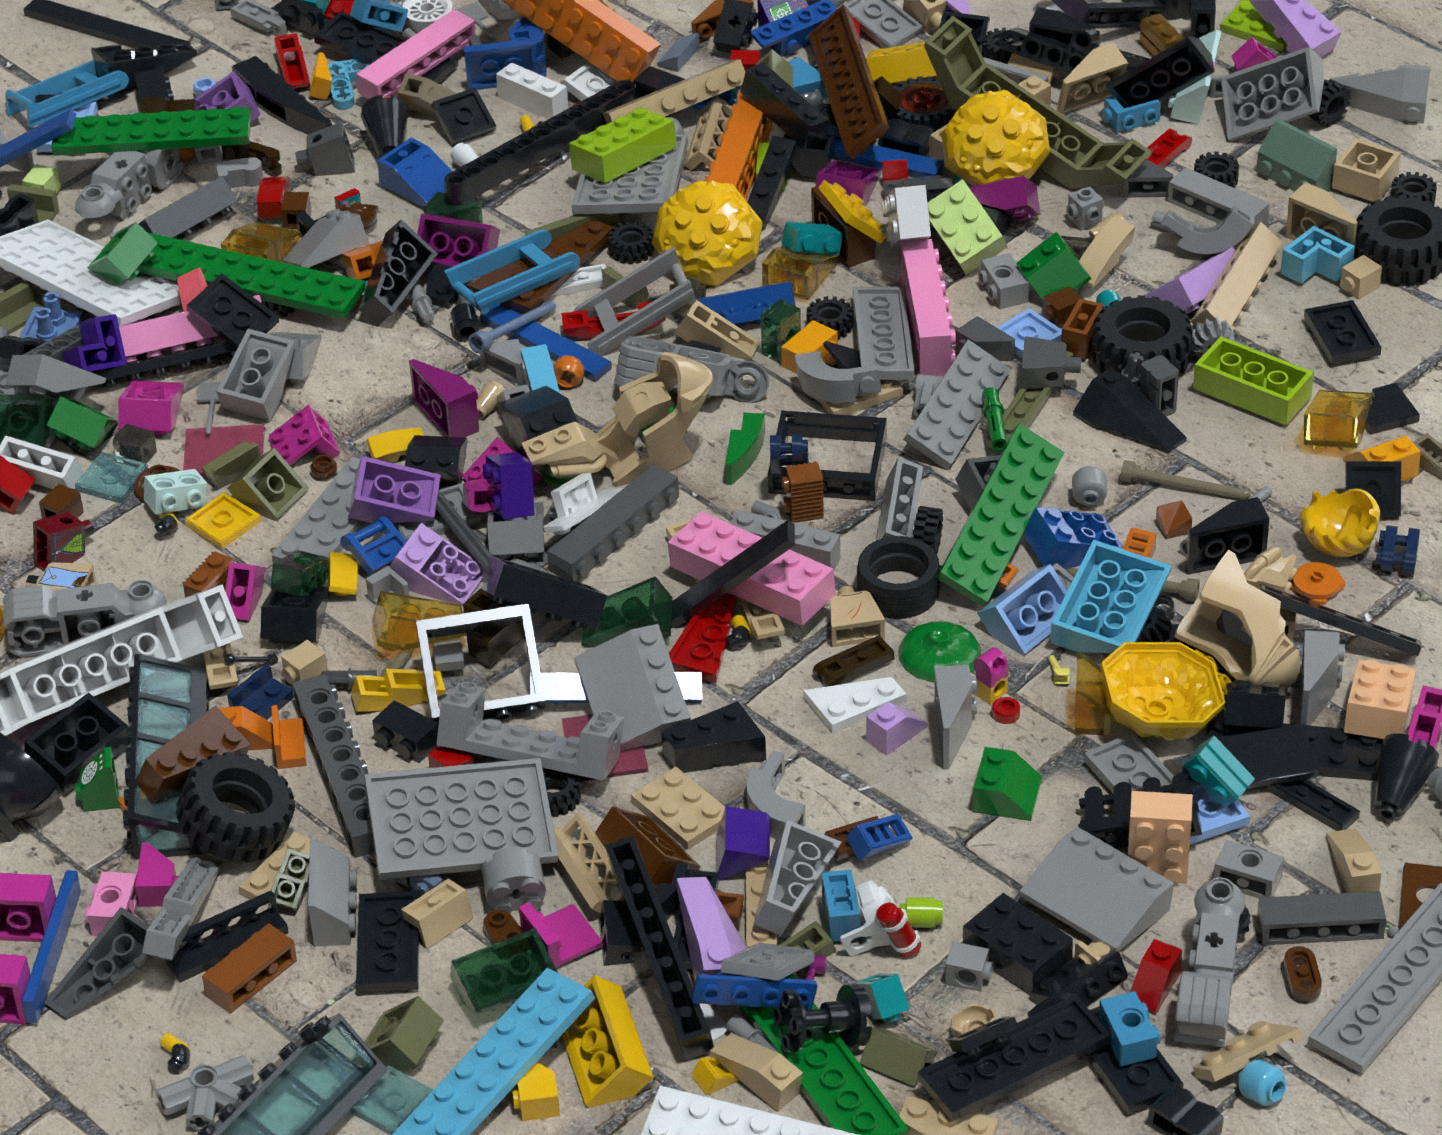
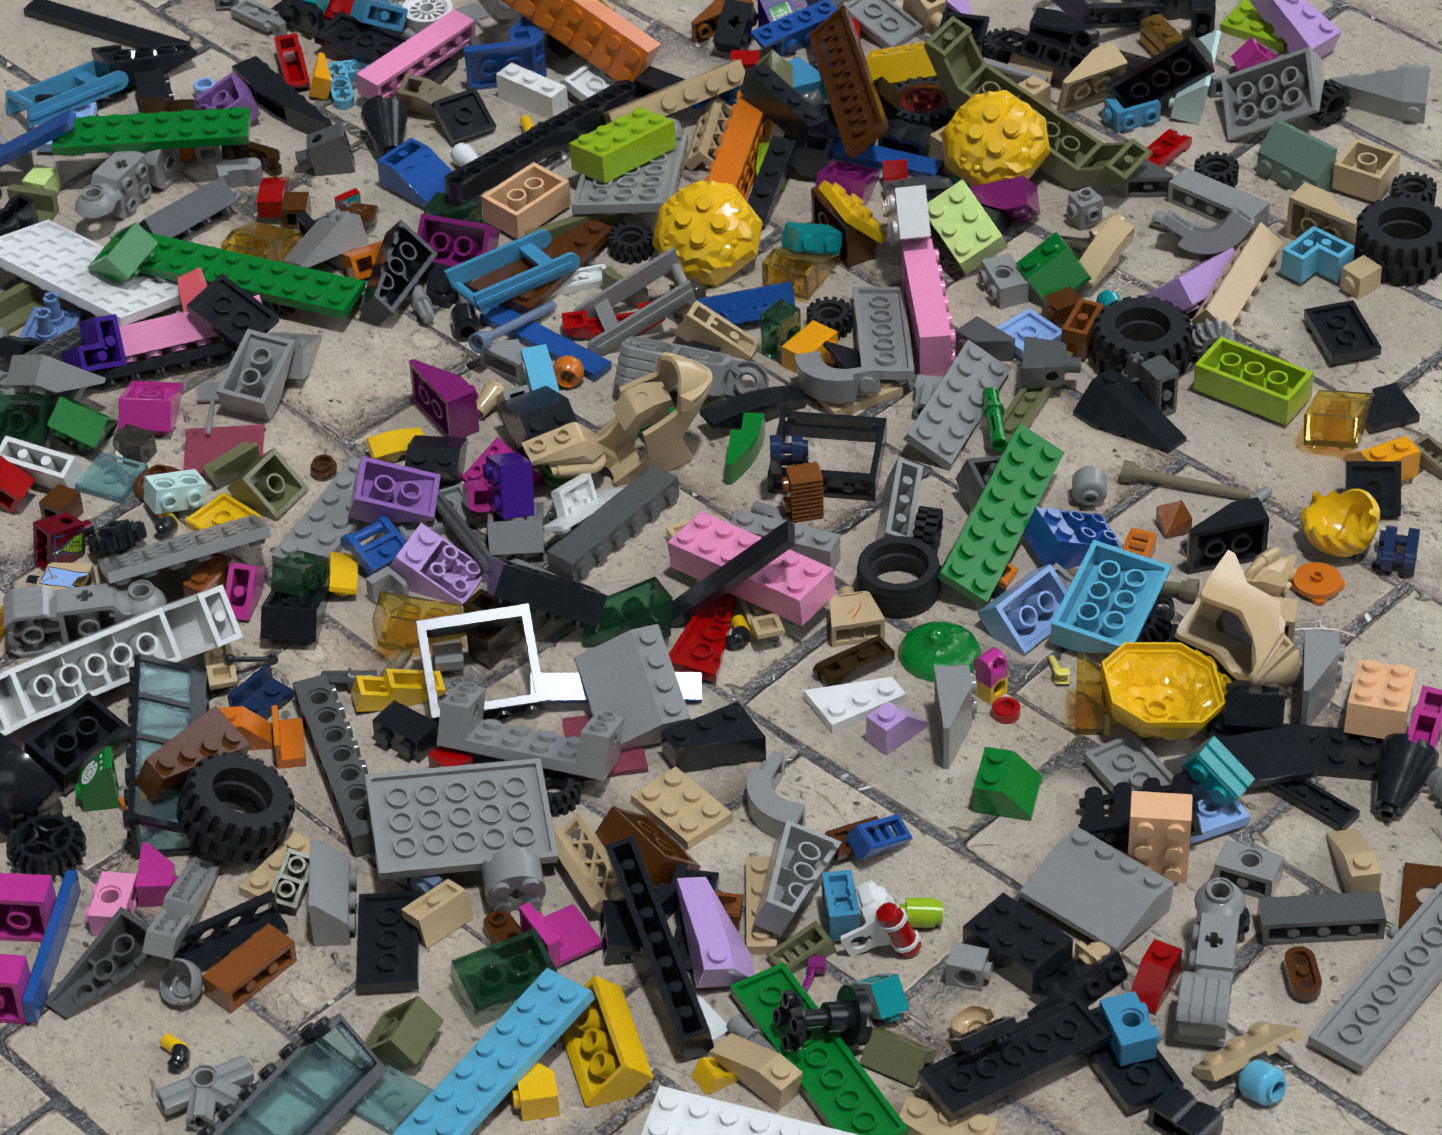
(46, 845): none -> black gear
(116, 537): none -> black gear
(180, 982): none -> light grey hair
(186, 547): none -> light grey plate
(301, 434): dark pink bracket -> none
(303, 662): tan brick -> none
(526, 200): none -> light nougat brick
(680, 52): sand blue slope -> none
(741, 840): dark purple slope -> none
(749, 991): blue bracket -> none
(768, 961): light grey tile -> none
(769, 400): none -> black slope
(1344, 621): black tile -> none

